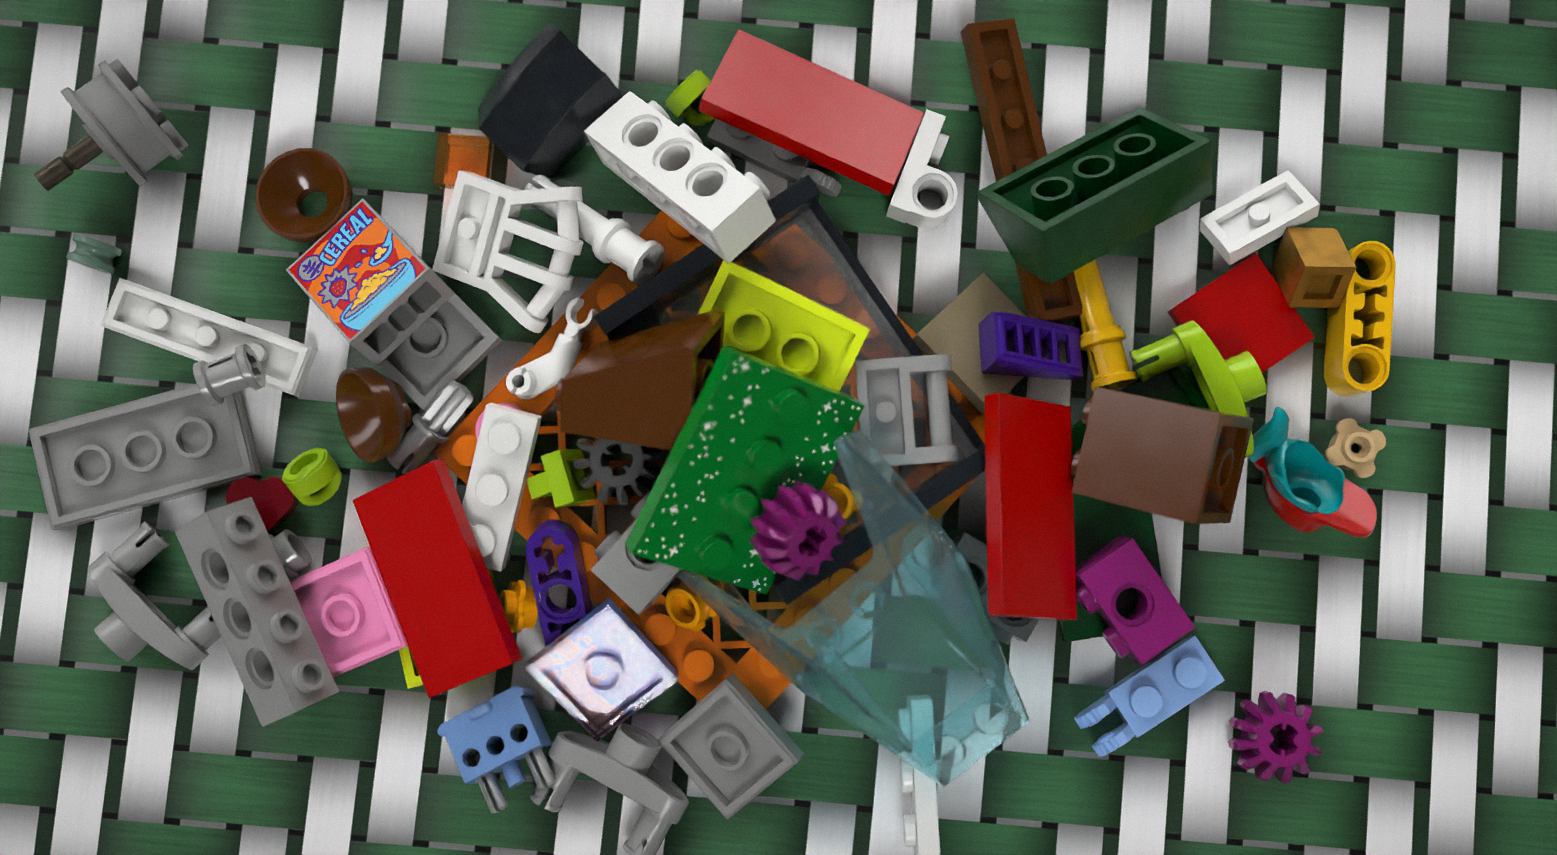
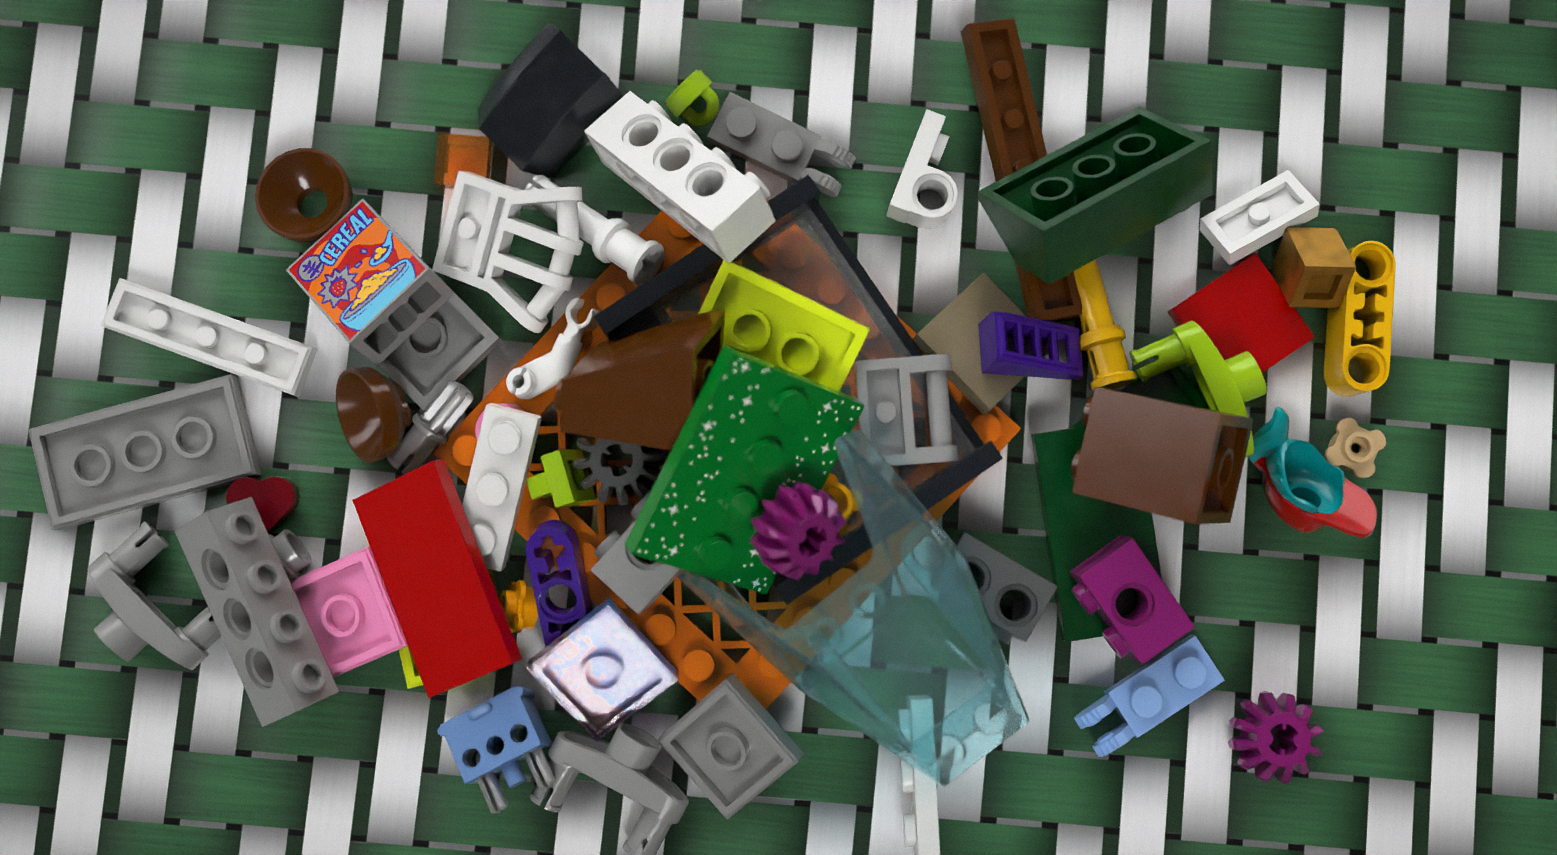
(94, 254): sand green bush -> none
(119, 124): light grey wheel -> none
(229, 375): light grey bush -> none
(313, 477): lime tile -> none
(687, 608): light orange plate -> none
(812, 112): tile -> none
(1029, 508): red tile -> none

